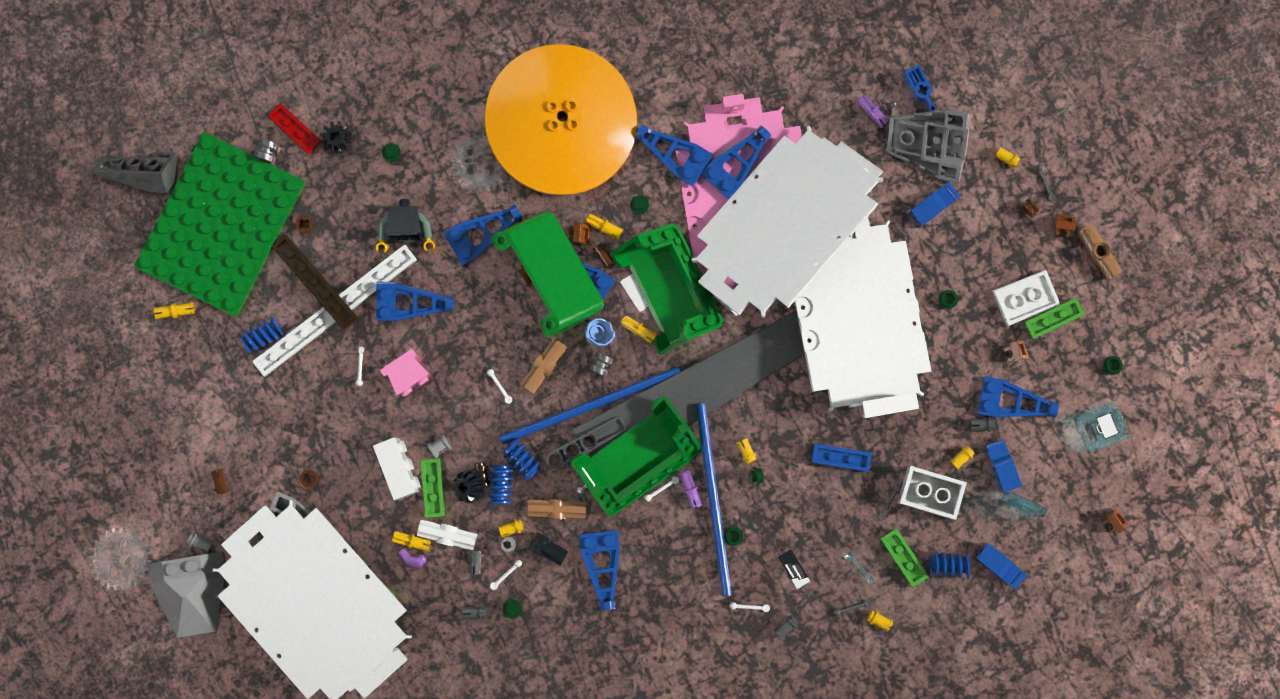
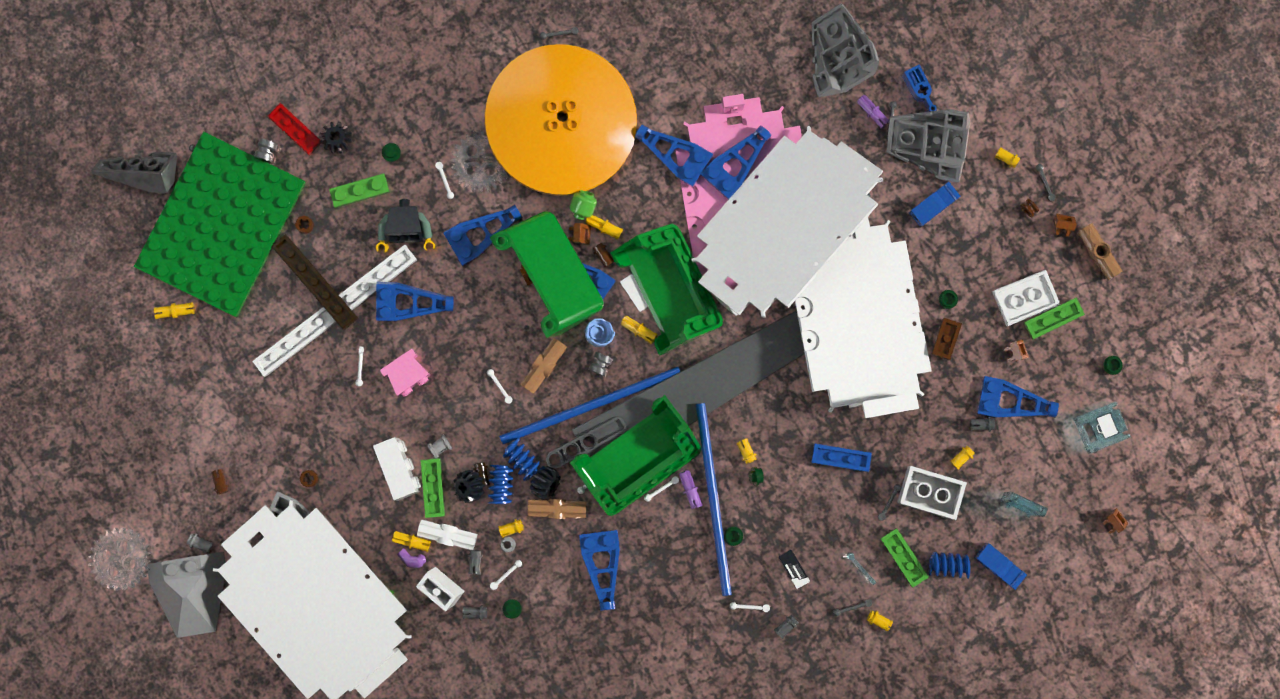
(261, 334): blue piece -> none
(359, 190): none -> bright green plate
(439, 166): none -> white hinge
(440, 589): none -> white brick
(544, 547): black piece -> none
(545, 482): none -> black gear
(574, 31): none -> dark grey hinge
(583, 204): none -> bright green head
(639, 204): dark green plate -> none
(842, 53): none -> light grey wedge
(946, 338): none -> reddish brown plate
(1003, 466): blue piece -> none

